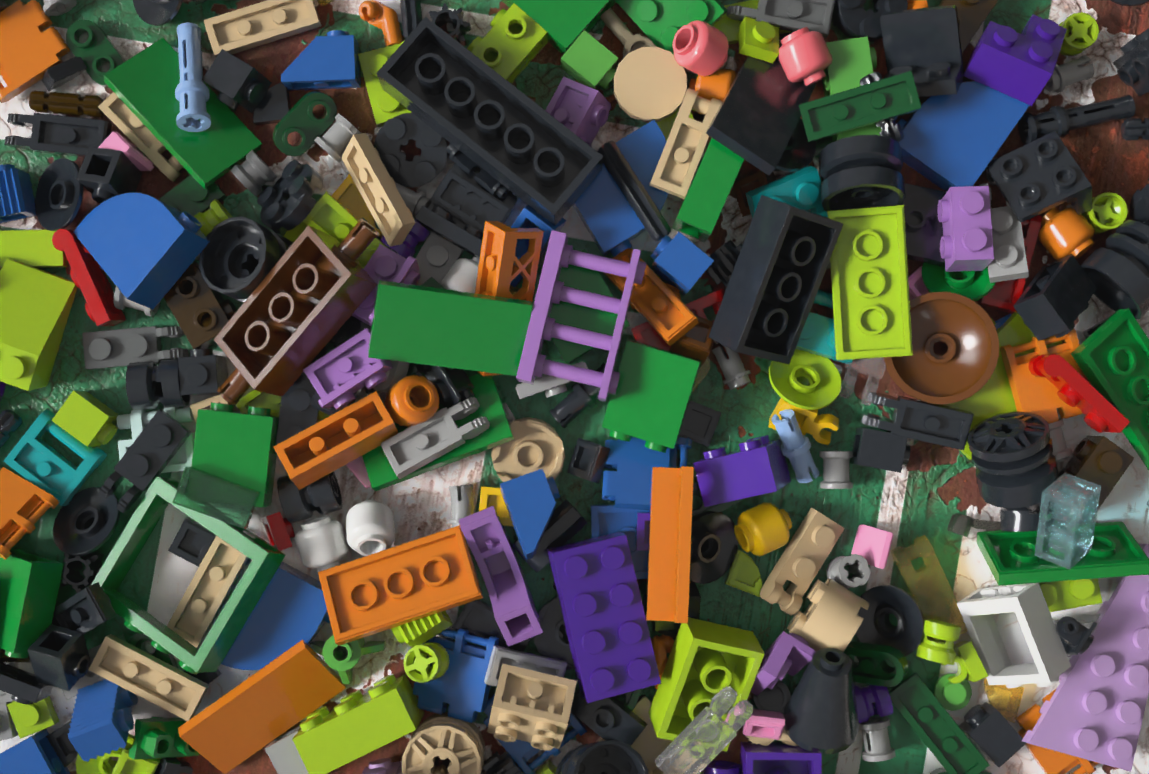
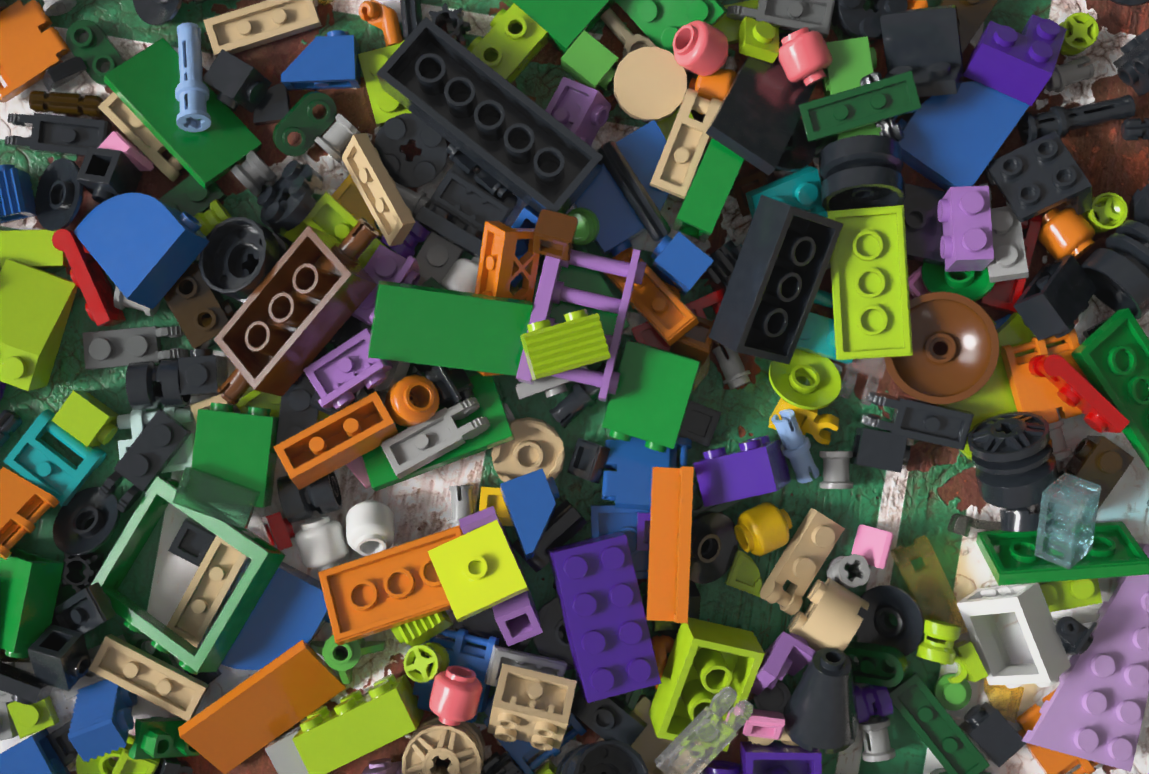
(455, 695): none -> coral head
(477, 571): none -> neon yellow plate
(554, 234): none -> reddish brown slope
(564, 345): none -> lime brick
(587, 227): none -> bright green plate

